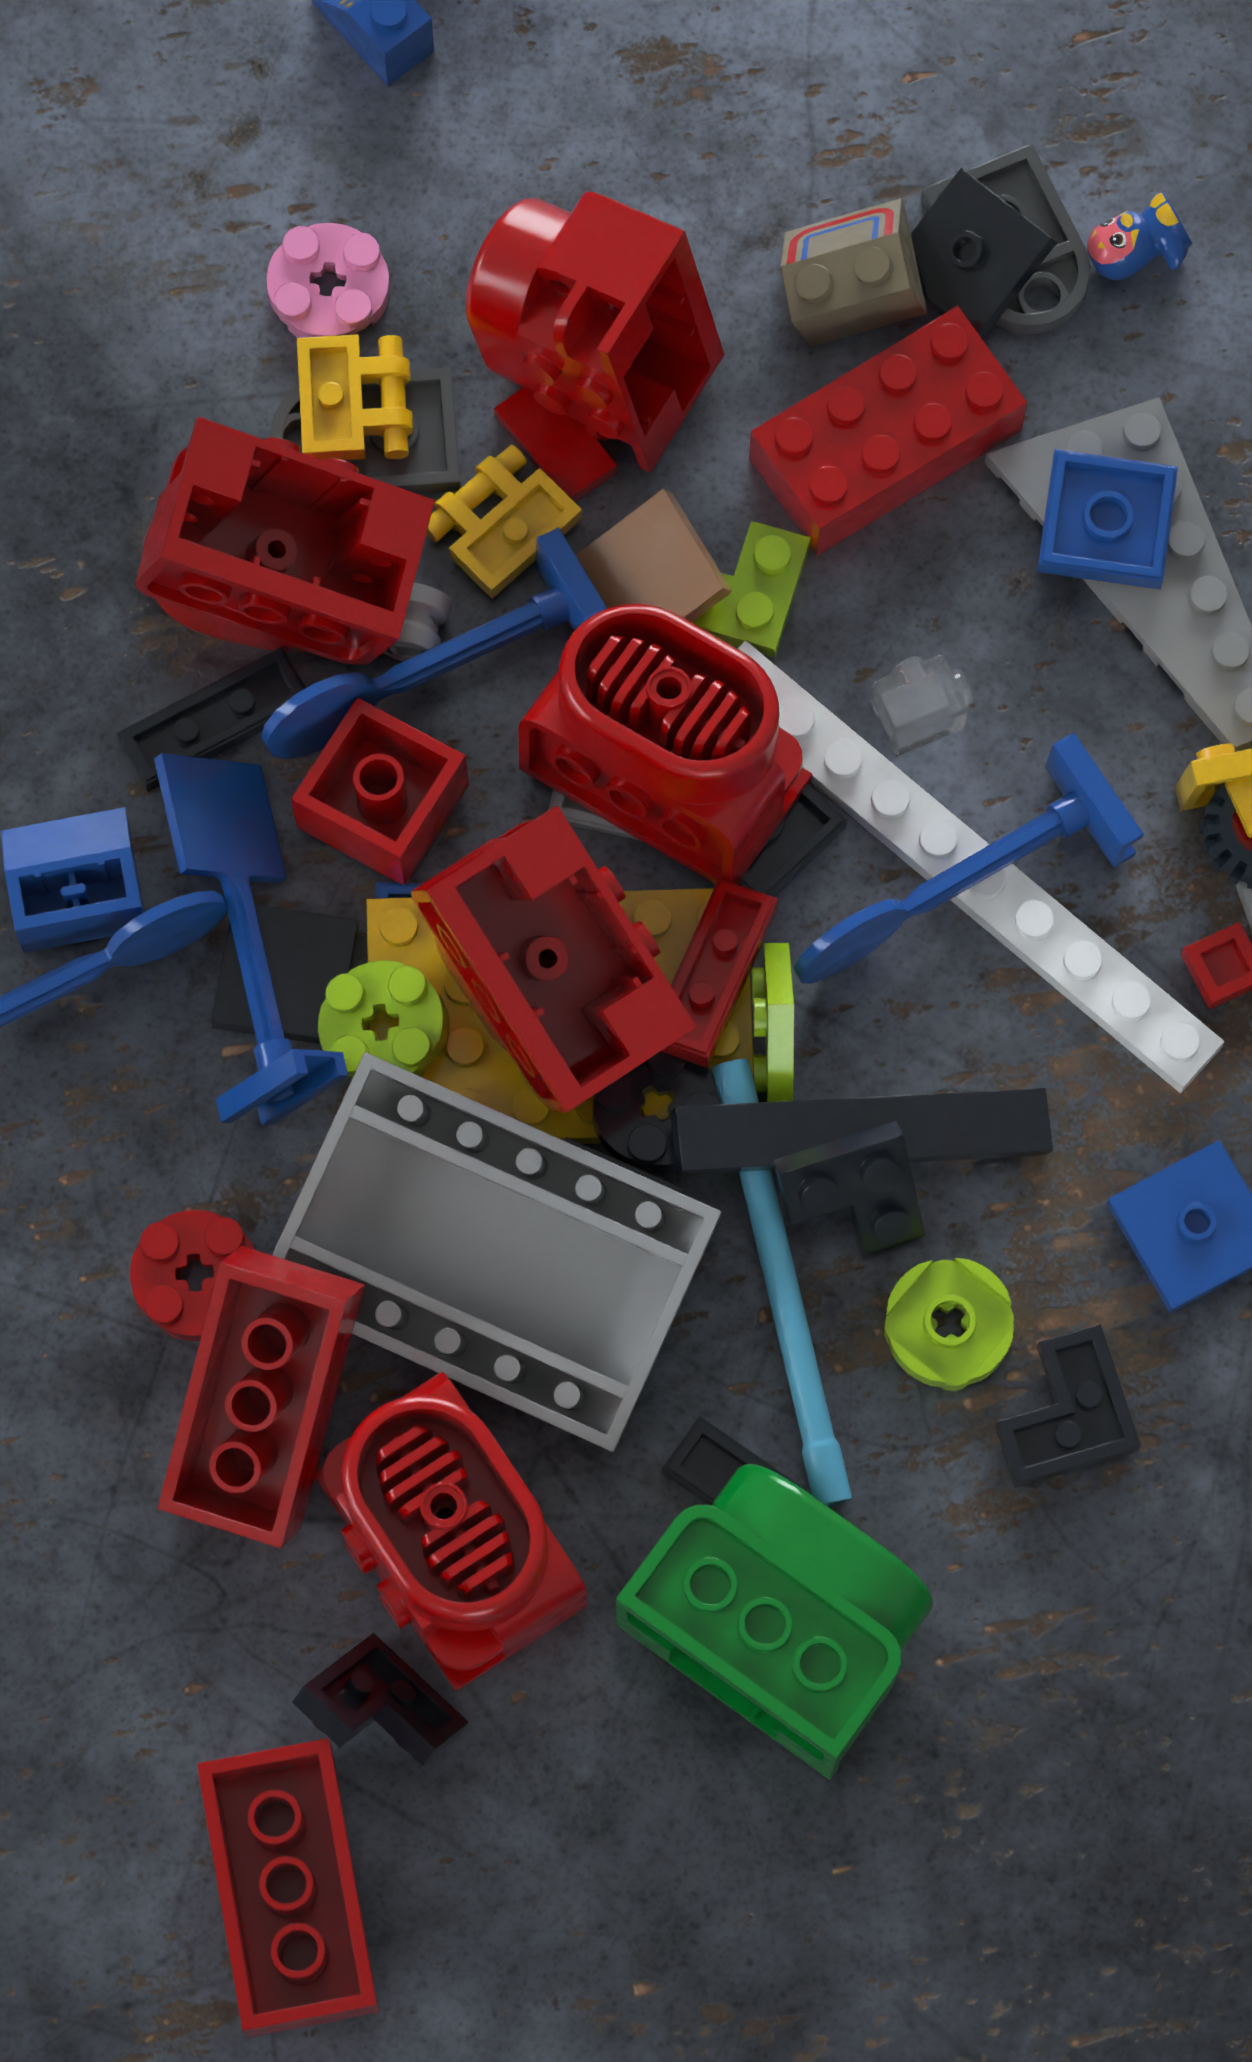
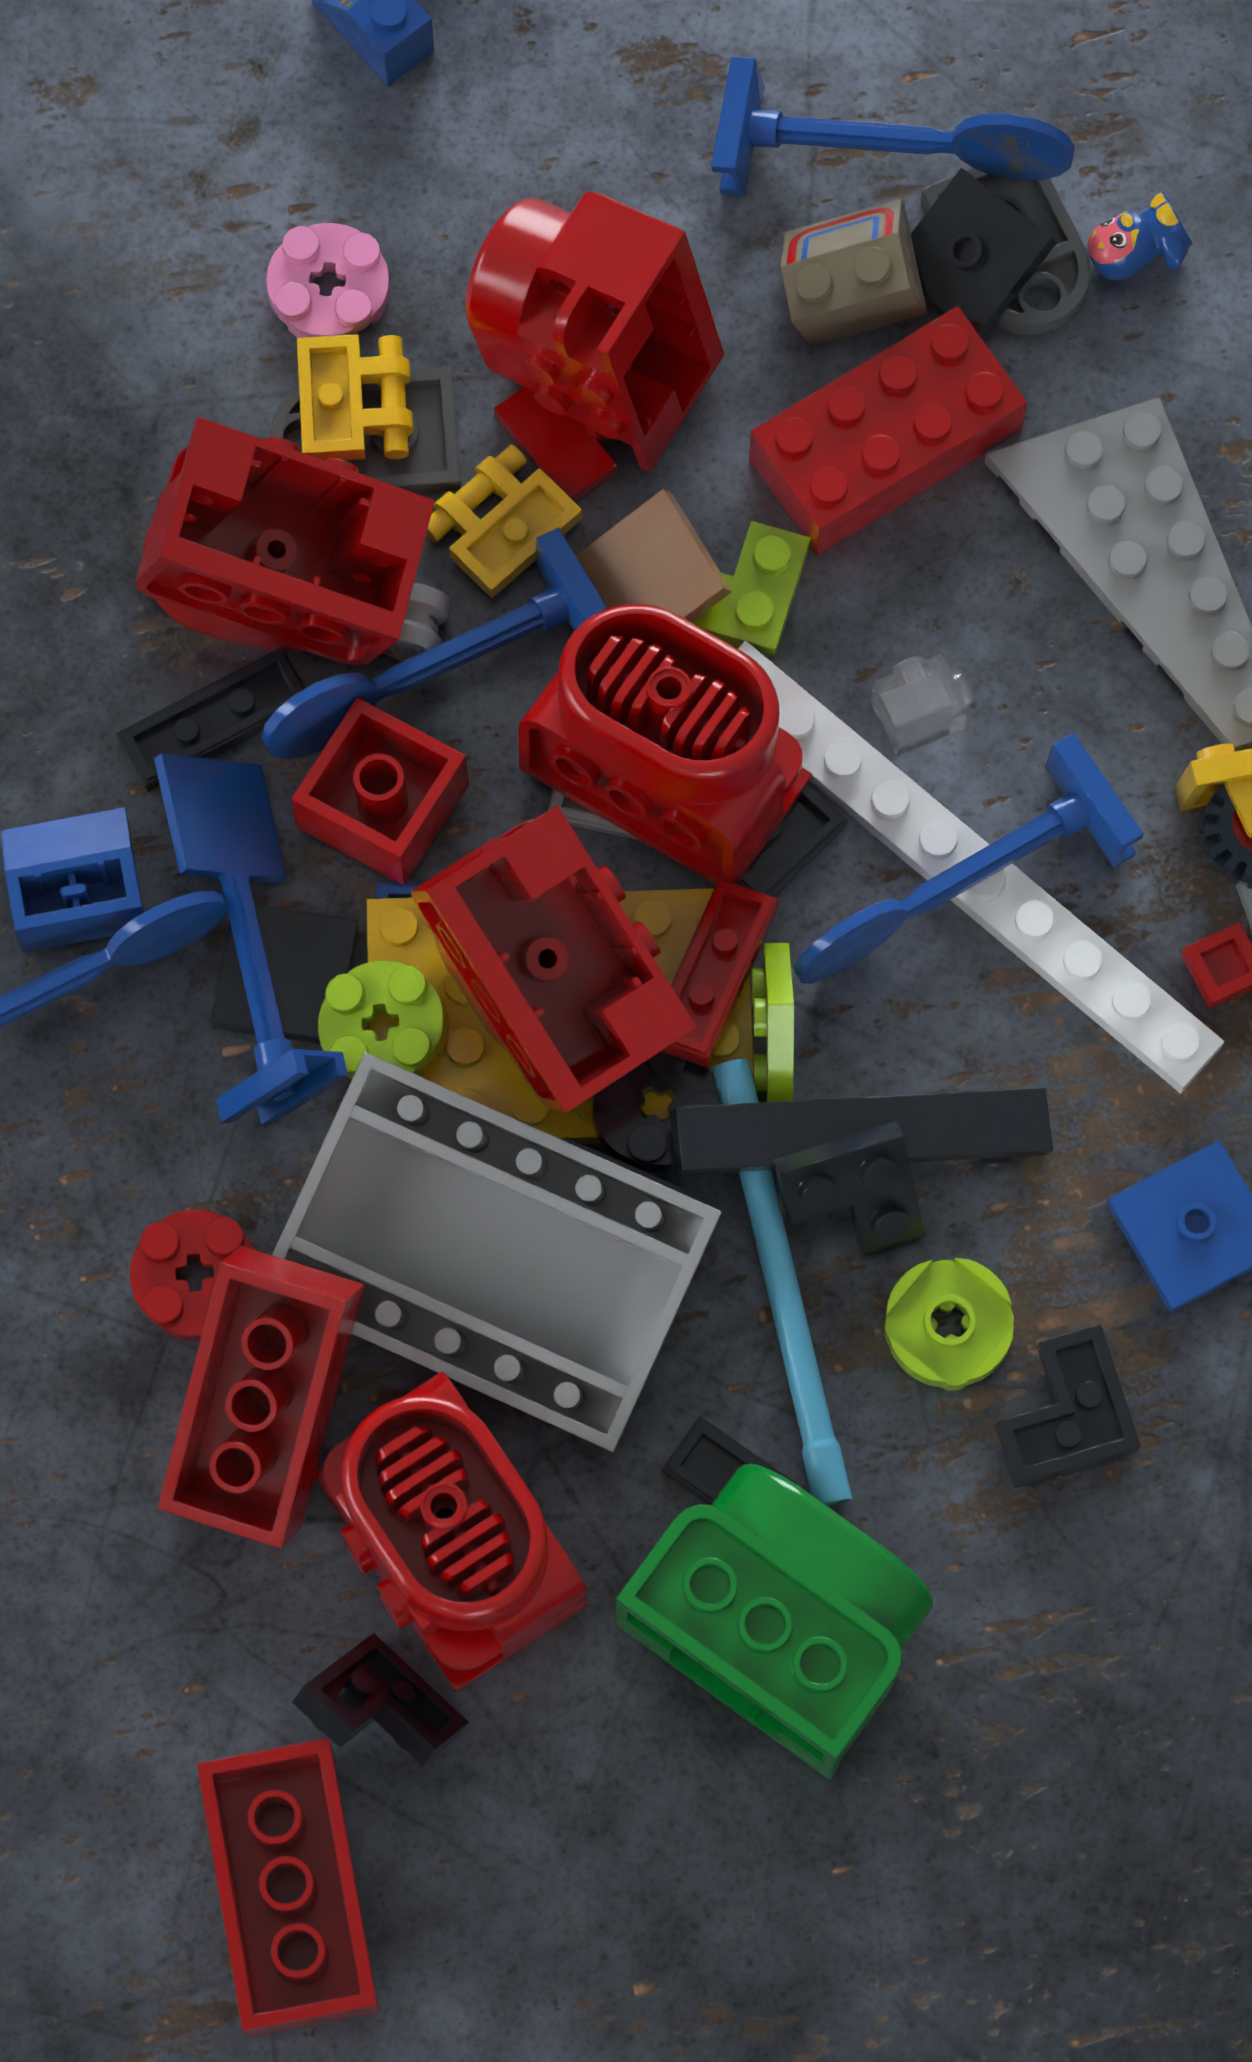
(991, 143): none -> blue piece
(1107, 519): blue tile -> none

